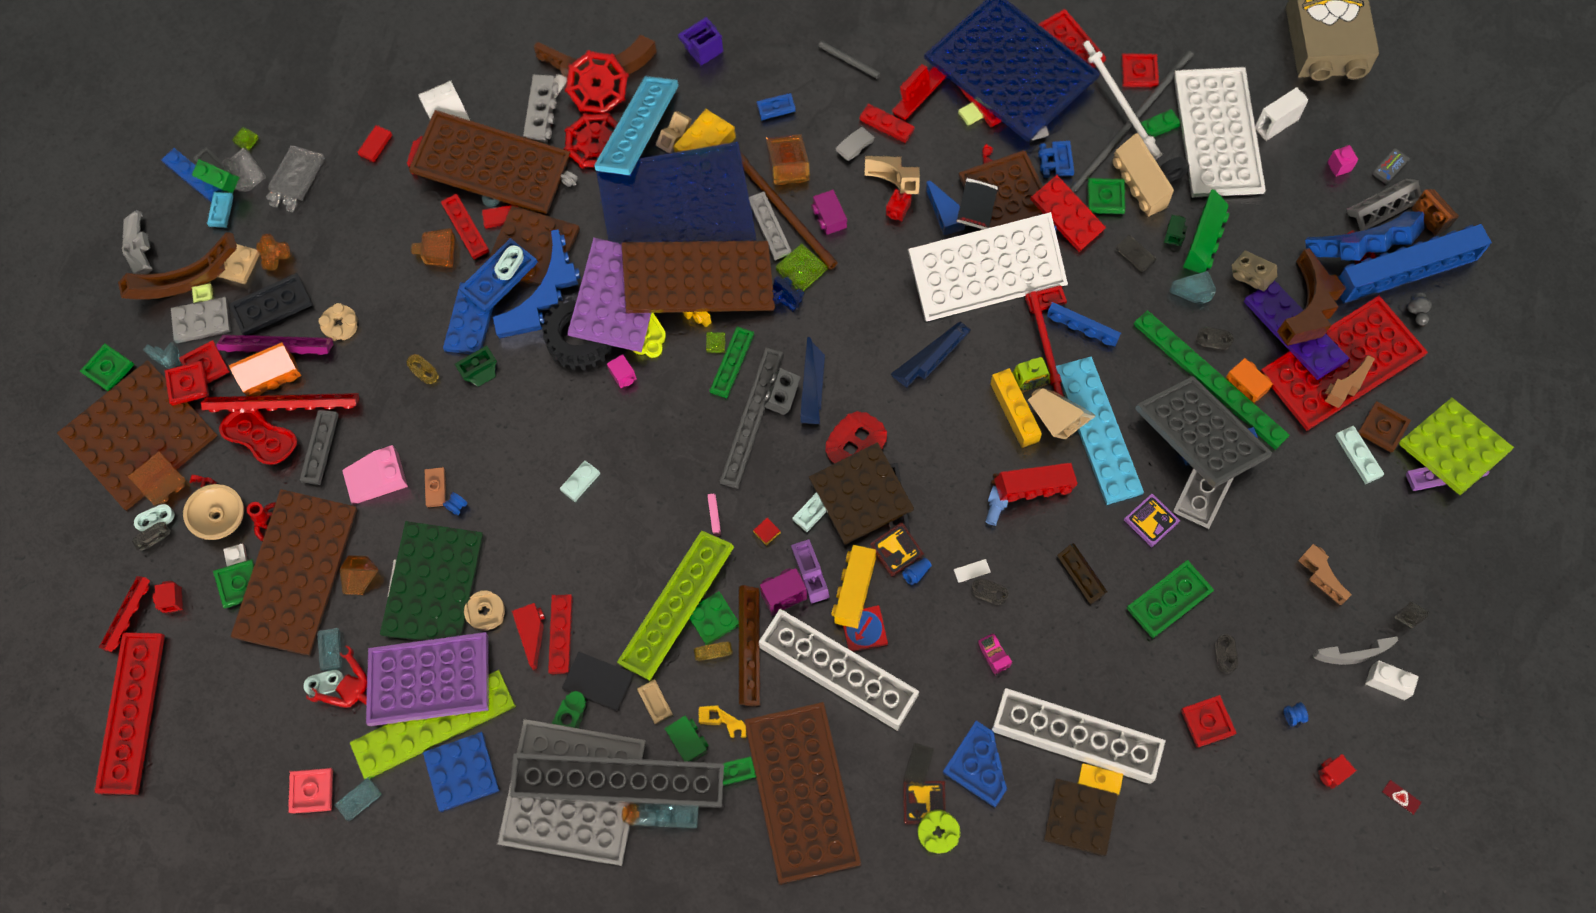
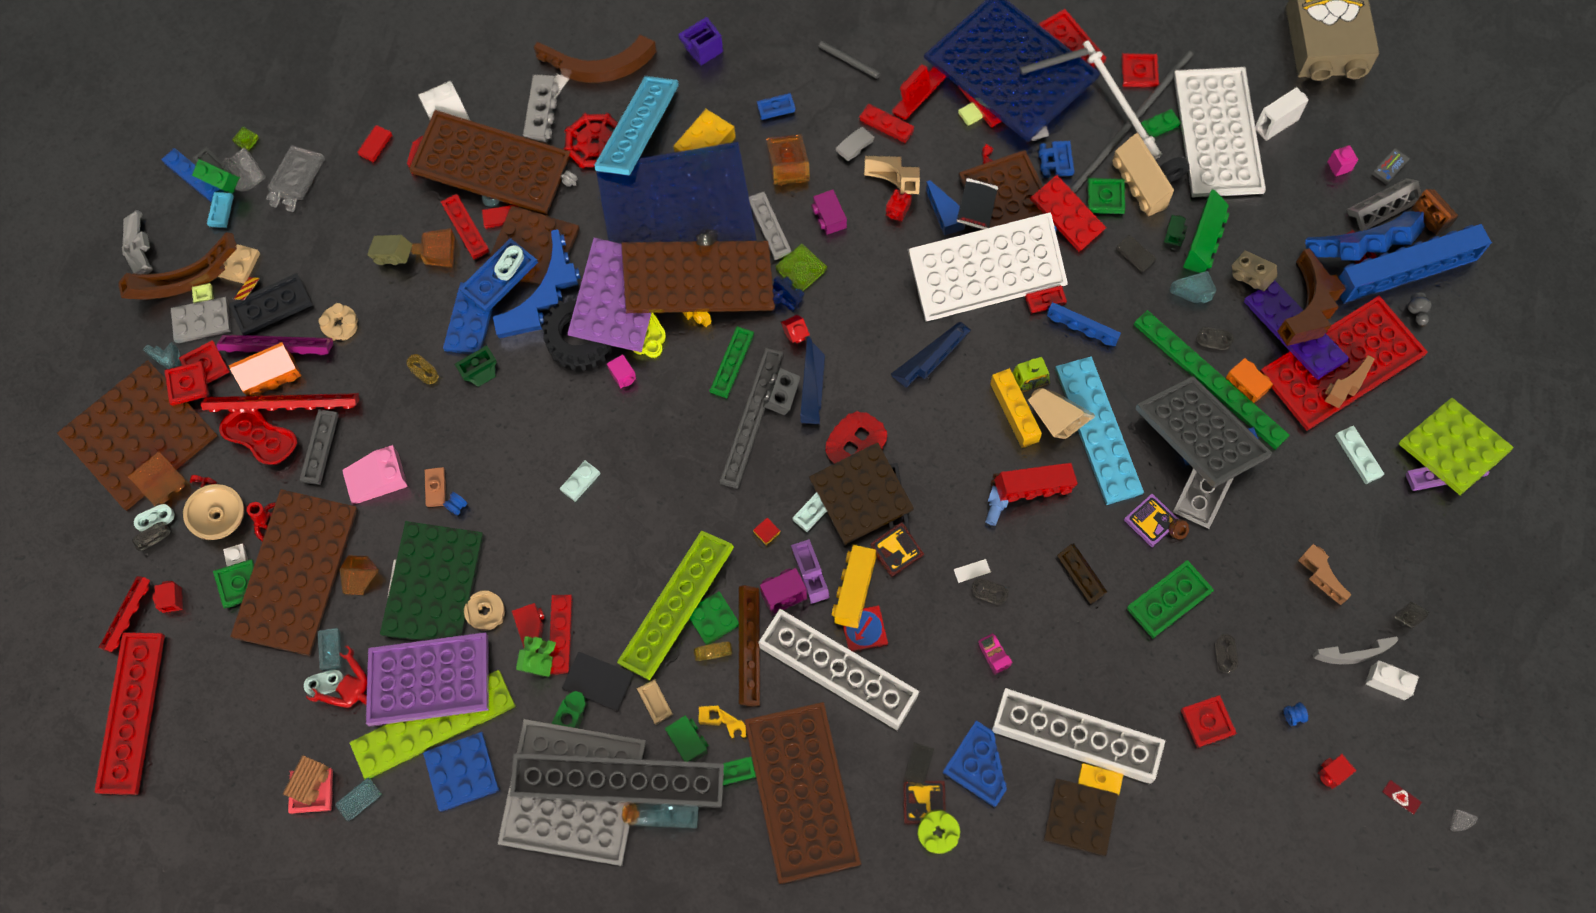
(107, 367): green plate -> none
(246, 288): none -> sticker
(272, 251): clear orange plate -> none
(306, 780): none -> medium nougat brick
(389, 249): none -> olive brick
(533, 662): none -> bright green plate
(586, 80): red plate -> none
(669, 136): tan slope -> none
(707, 237): none -> clear smoke beam
(714, 515): bright pink tile -> none
(715, 342): clear neon green plate -> none
(795, 329): none -> red brick
(823, 254): reddish brown piece -> none
(916, 571): blue cone -> none
(1055, 60): none -> dark grey bar
(1055, 378): red bar -> none
(1178, 528): none -> reddish brown tile
(1384, 426): reddish brown plate -> none
(1462, 821): none -> clear tile

